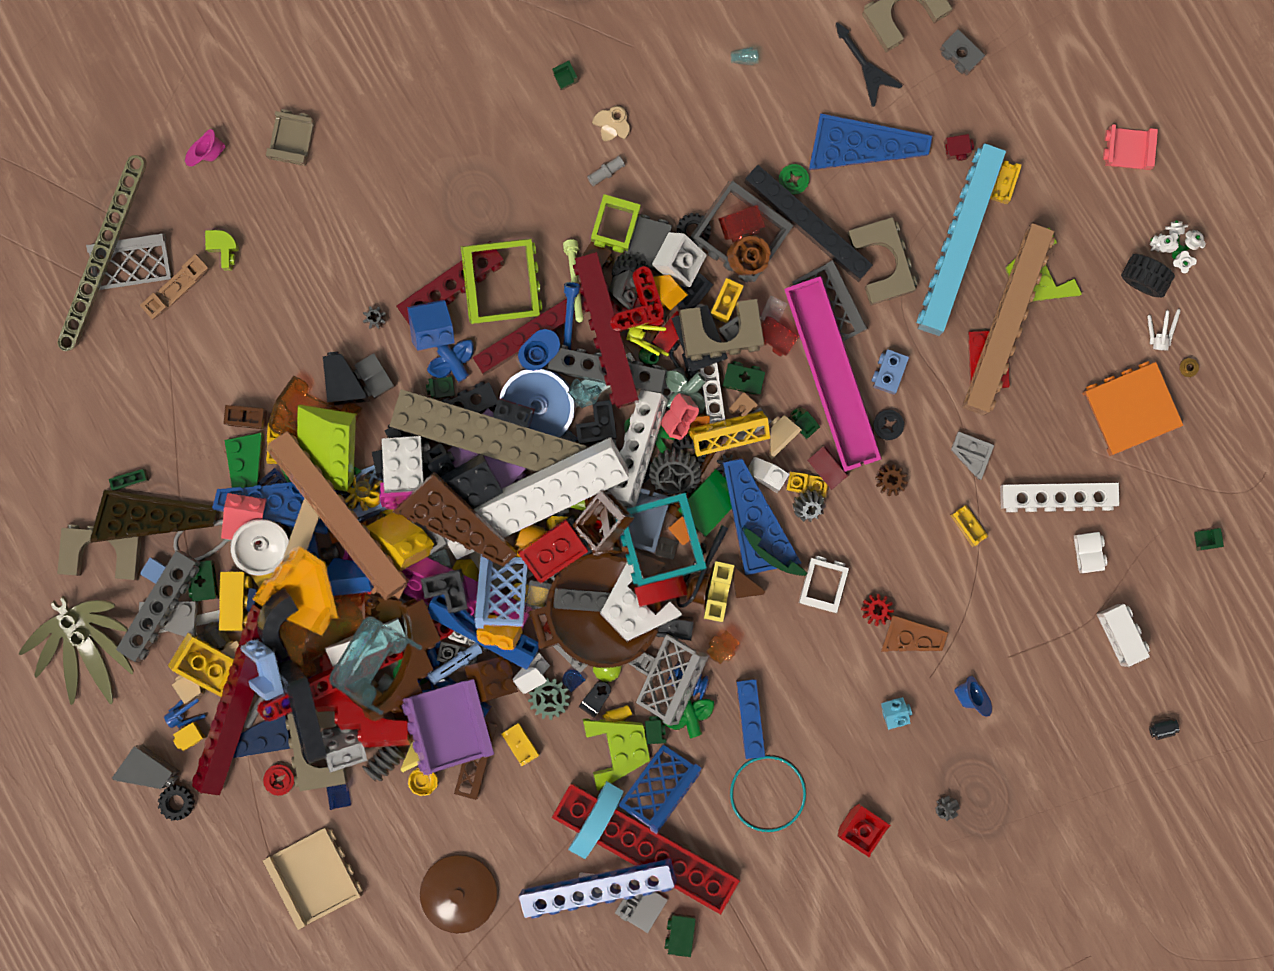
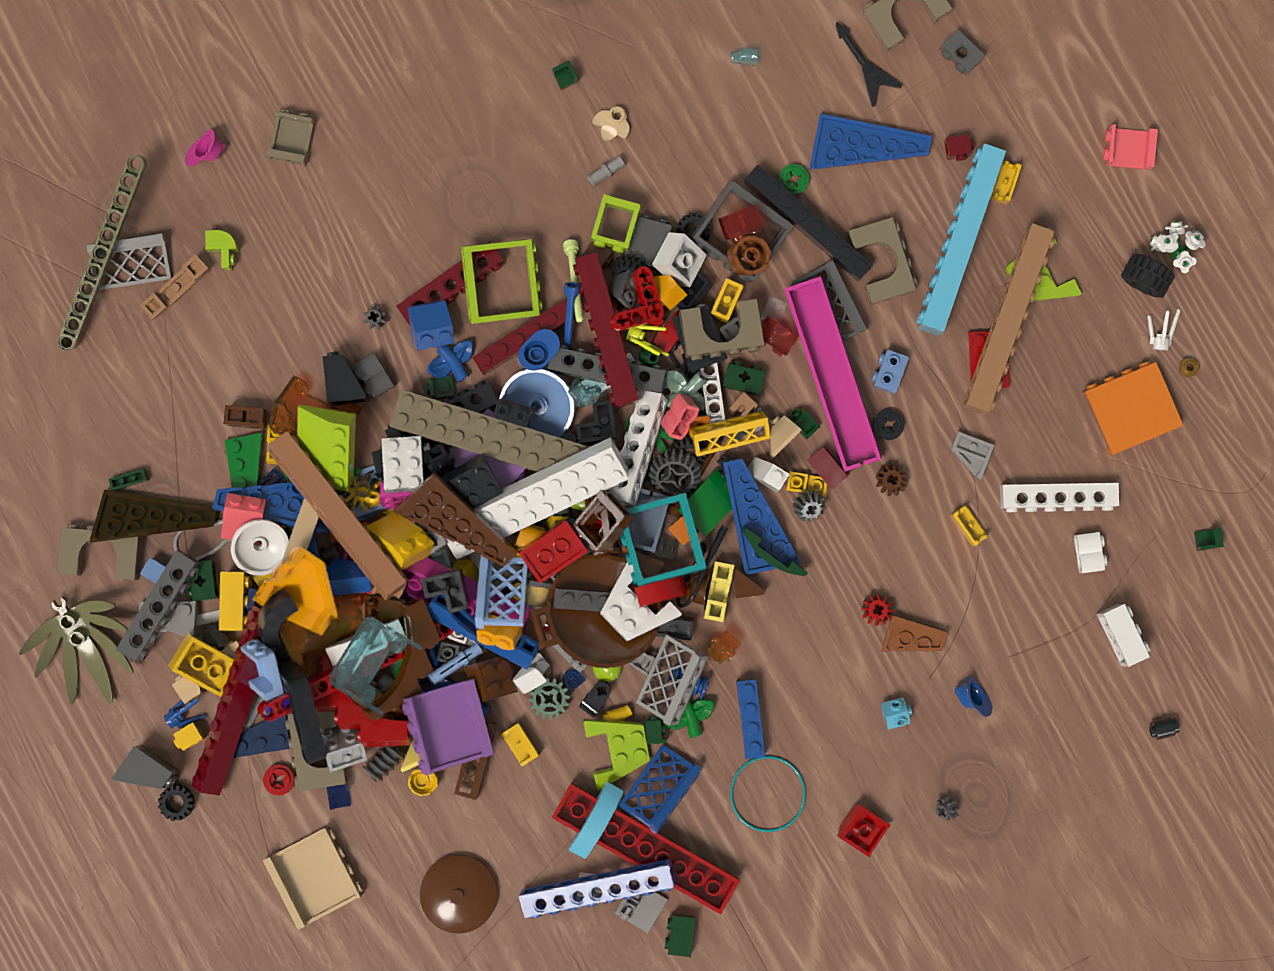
(839, 566): white window -> none

